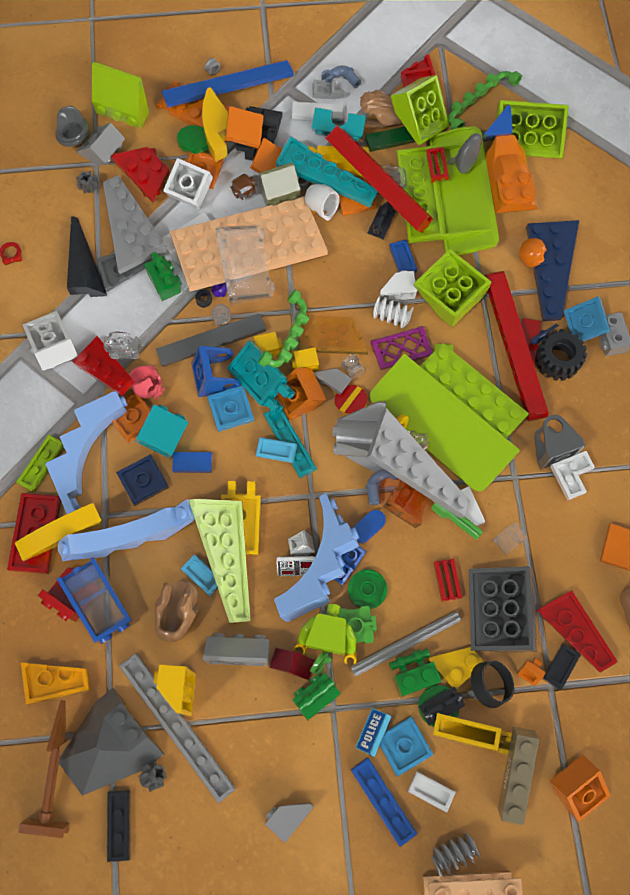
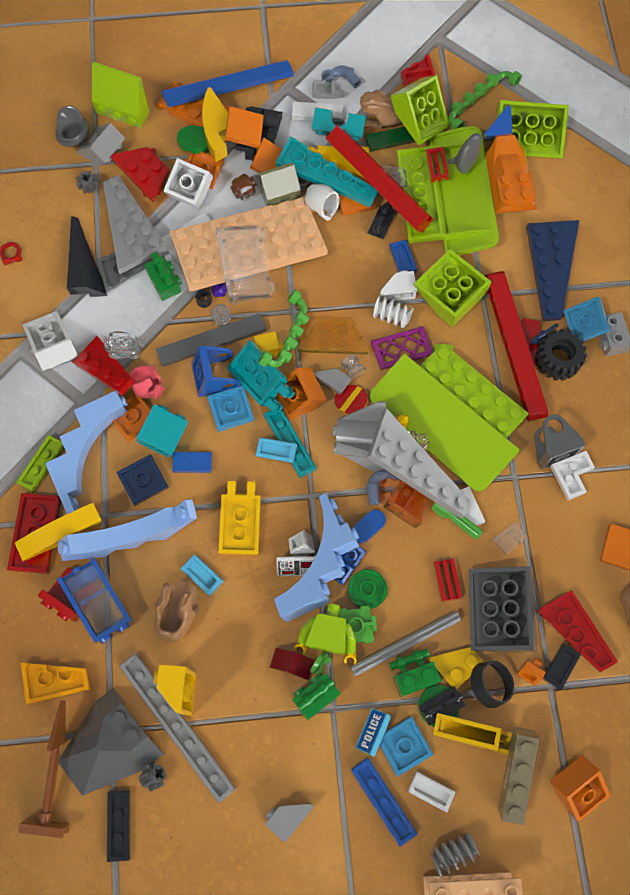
(212, 66): light grey bush -> none
(223, 539): yellowish green wing -> none
(237, 650): light grey slope -> none
(305, 359): yellow brick -> none
(532, 252): orange hair -> none

